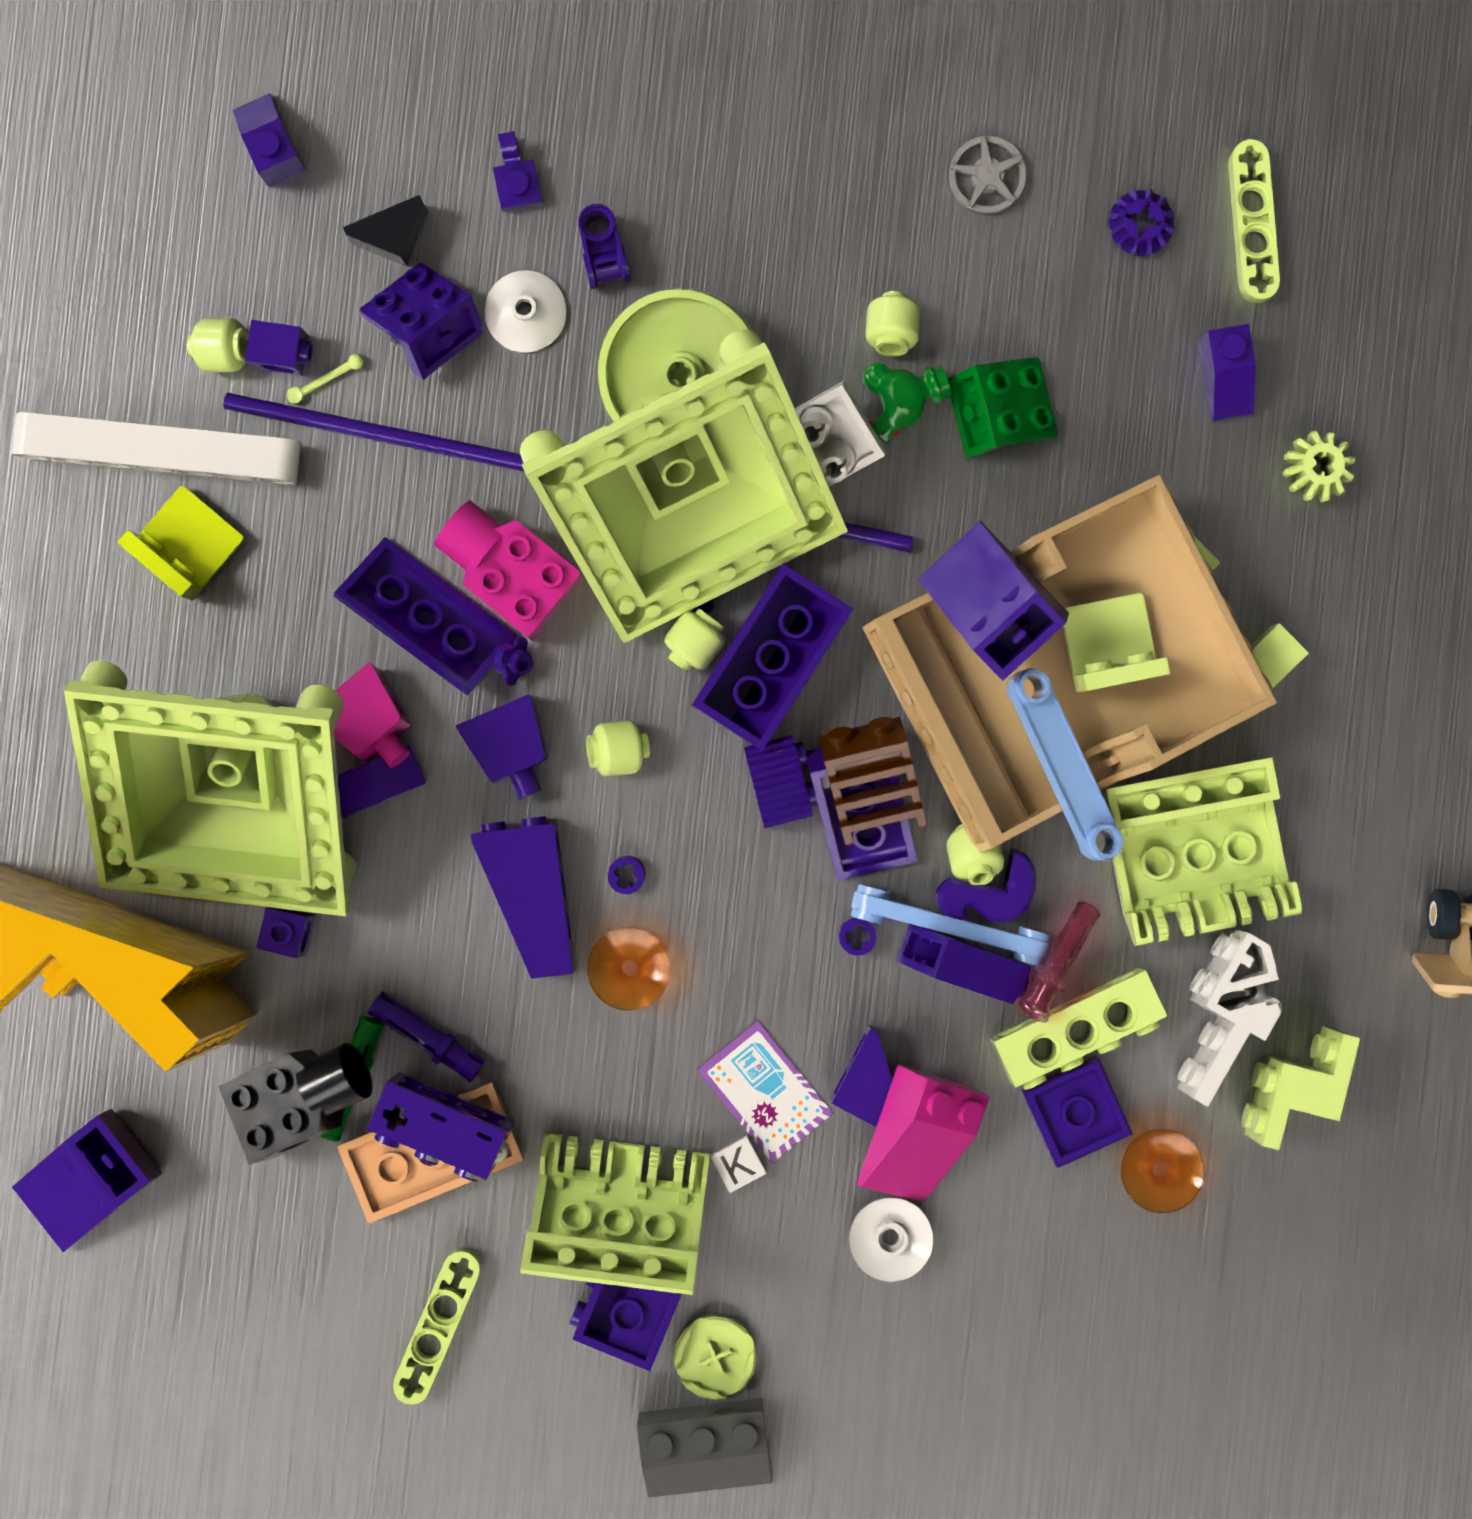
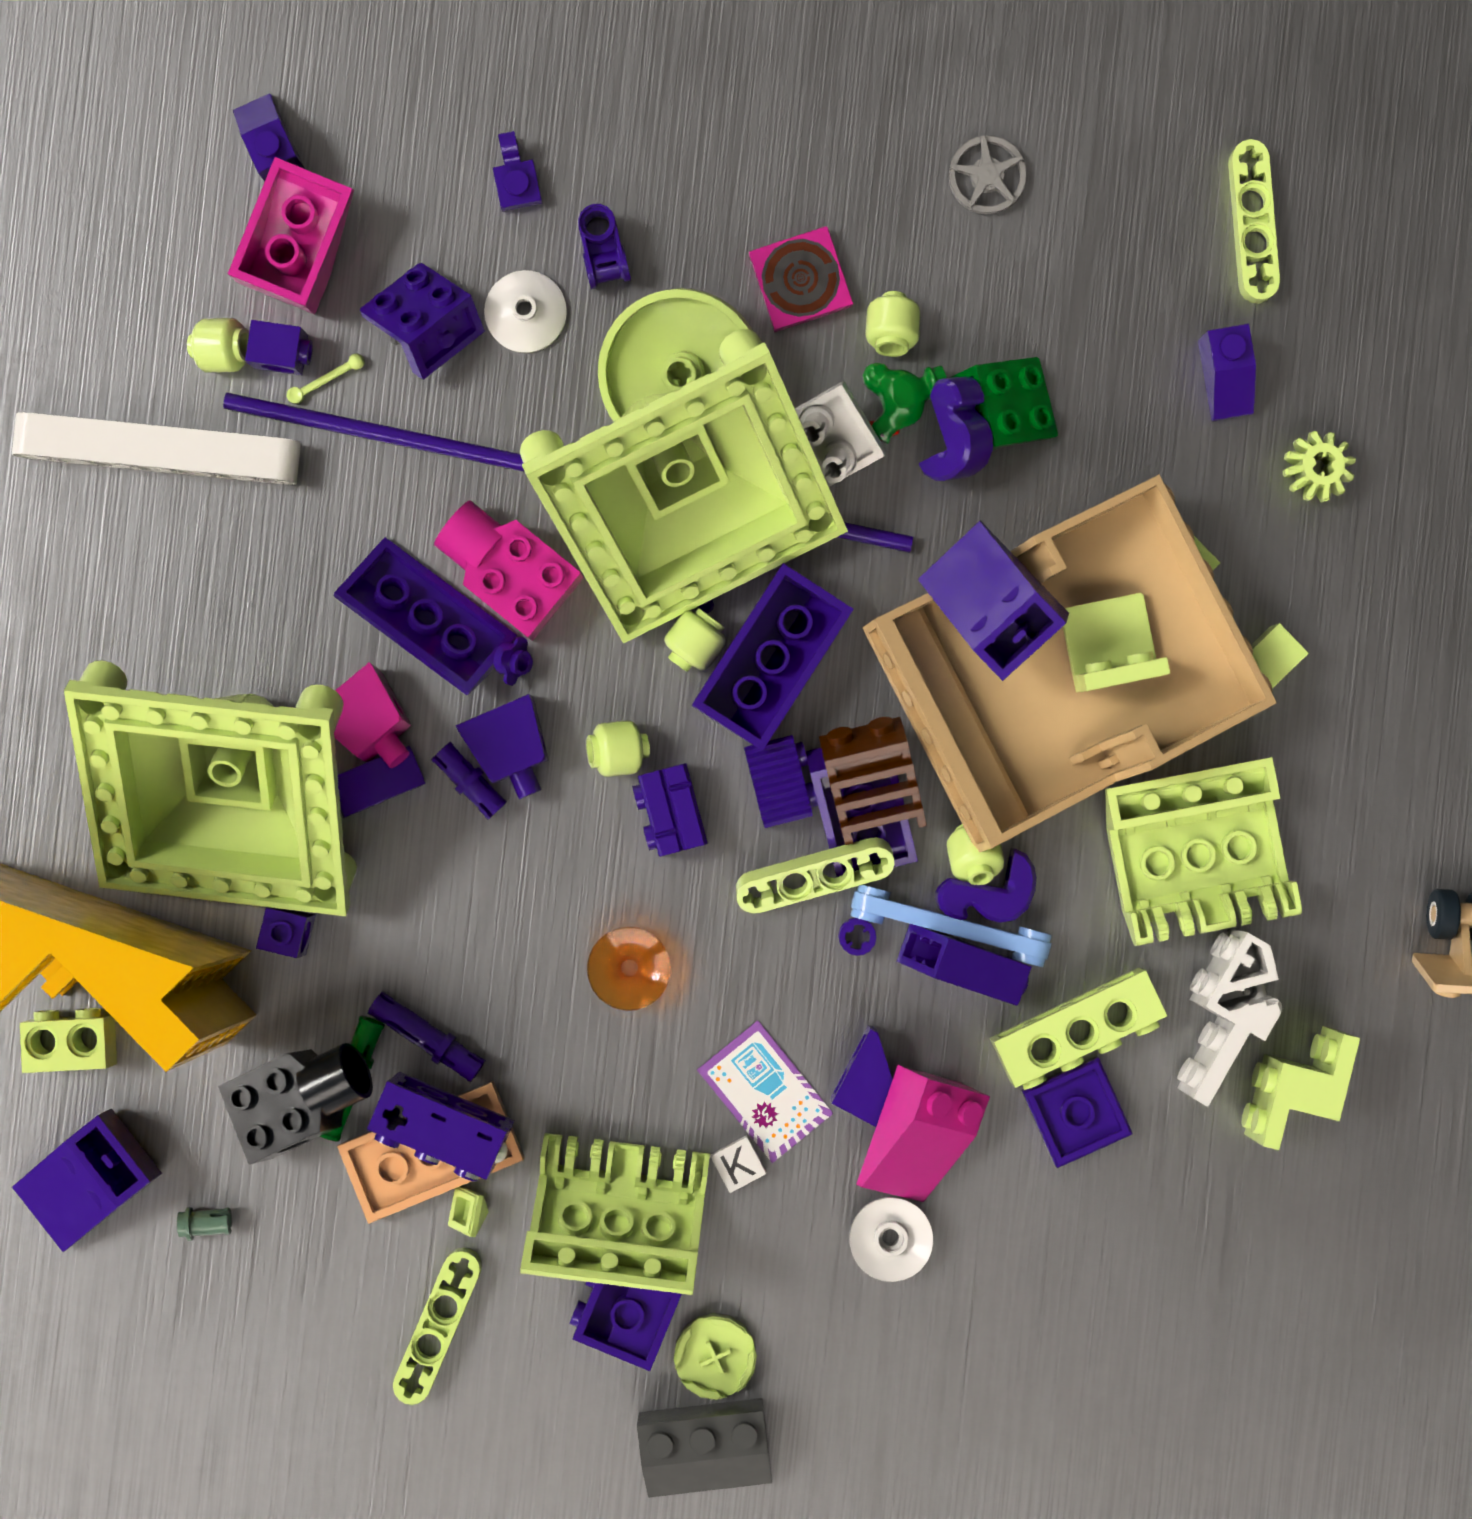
(69, 1048): none -> yellowish green brick
(184, 543): neon yellow bracket -> none
(204, 1222): none -> sand green pin
(292, 236): none -> dark pink slope
(391, 231): black slope -> none
(467, 1211): none -> yellowish green slope
(469, 780): none -> dark purple pin
(531, 891): dark purple slope -> none
(614, 877): dark purple bush -> none
(671, 810): none -> dark purple brick
(800, 279): none -> tile
(812, 869): none -> yellowish green beam
(963, 430): none -> dark purple animal
(1051, 975): clear pink pin -> none
(1064, 765): light blue piece -> none
(1125, 231): dark purple gear -> none
(1180, 1181): clear orange dish -> none

